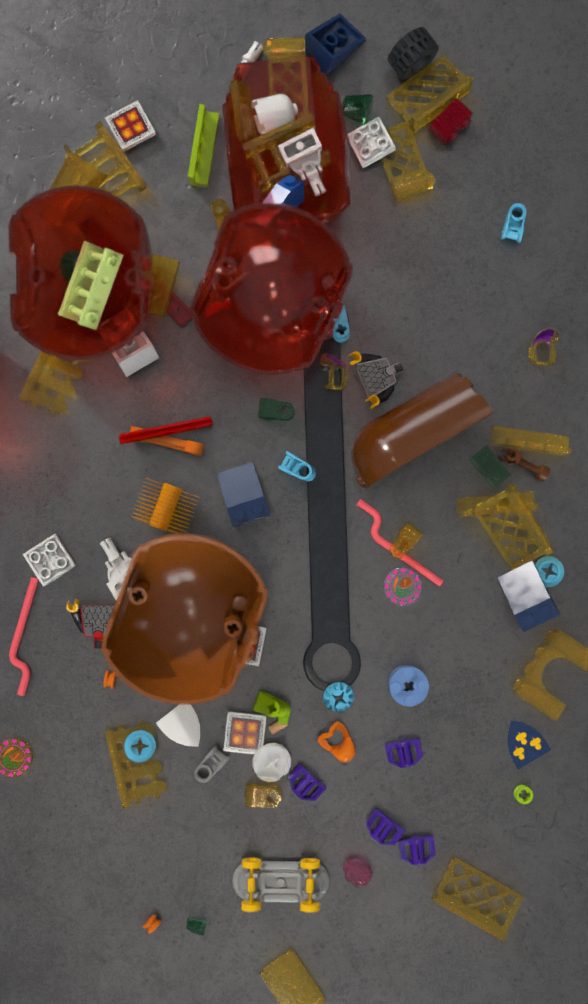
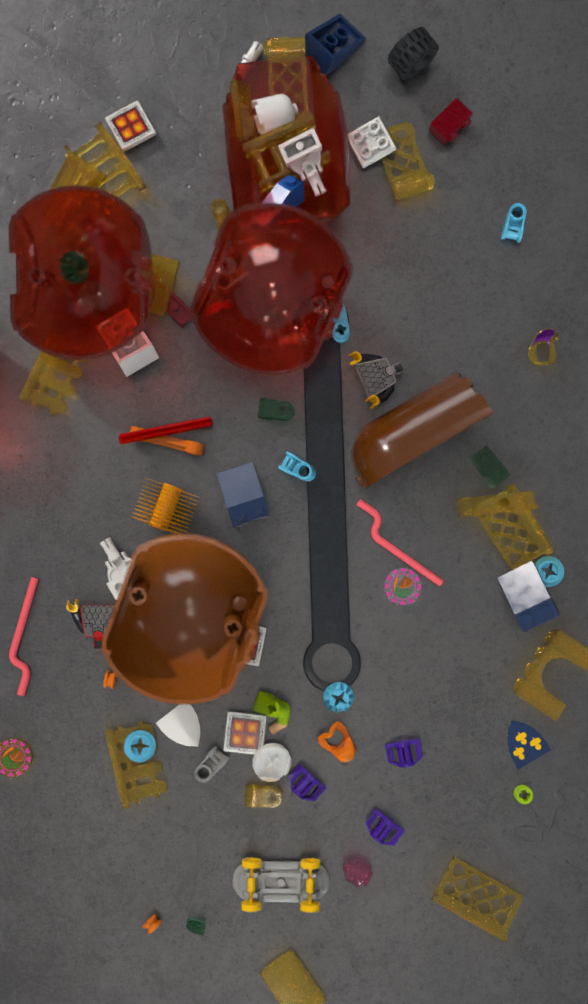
(49, 560): white tile -> none
(80, 283): yellowish green fence -> none
(203, 147): lime fence -> none
(333, 362): clear yellow piece -> none
(357, 107): clear green slope -> none
(405, 540): clear yellow piece -> none
(413, 841): dark purple piece -> none
(419, 685): medium blue brick -> none
(442, 100): clear yellow fence -> none
(516, 458): reddish brown bar -> none
(530, 441): clear yellow fence -> none

